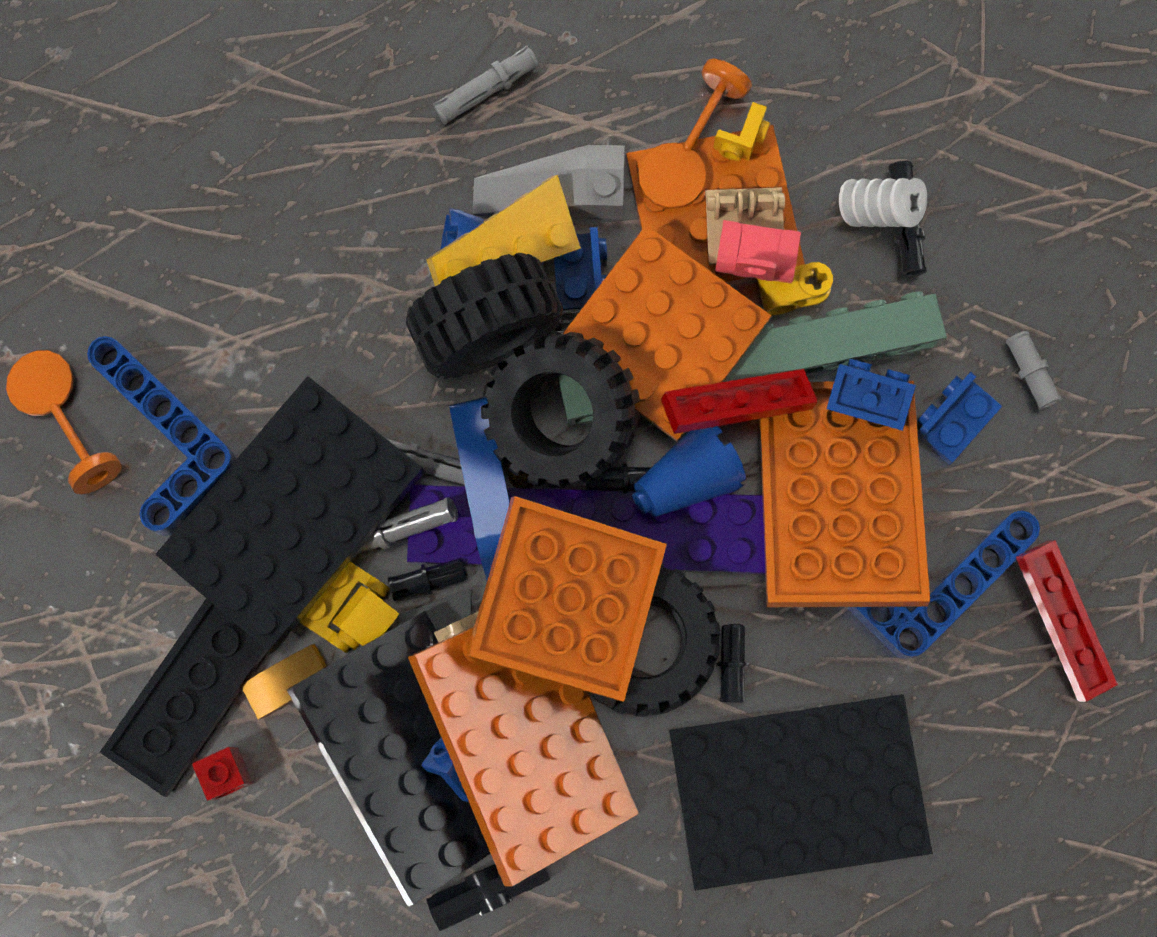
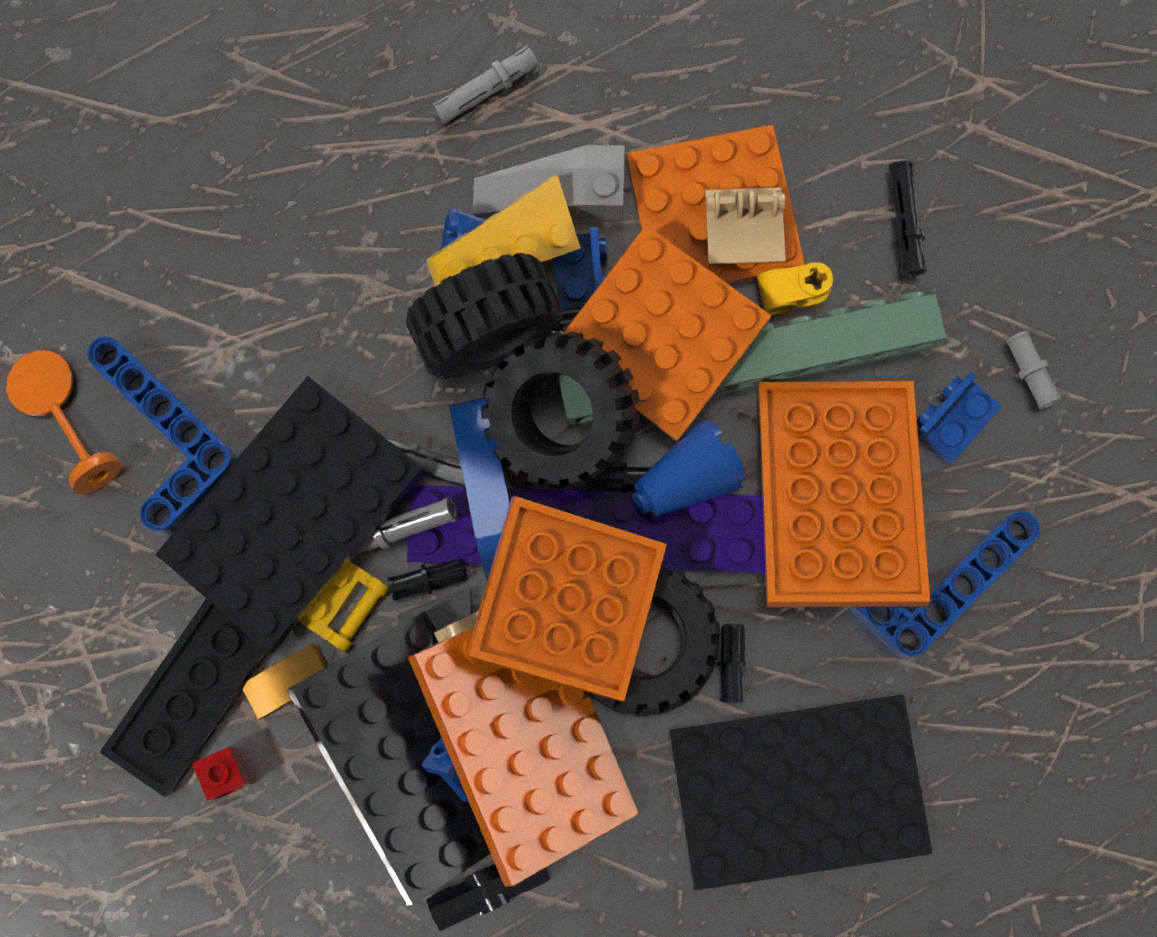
(364, 618): yellow brick -> none
(673, 172): orange piece -> none
(738, 400): red plate -> none
(753, 131): yellow bracket -> none
(758, 252): coral piece -> none
(871, 395): blue bracket -> none
(883, 202): white piece -> none
(1066, 621): red plate -> none

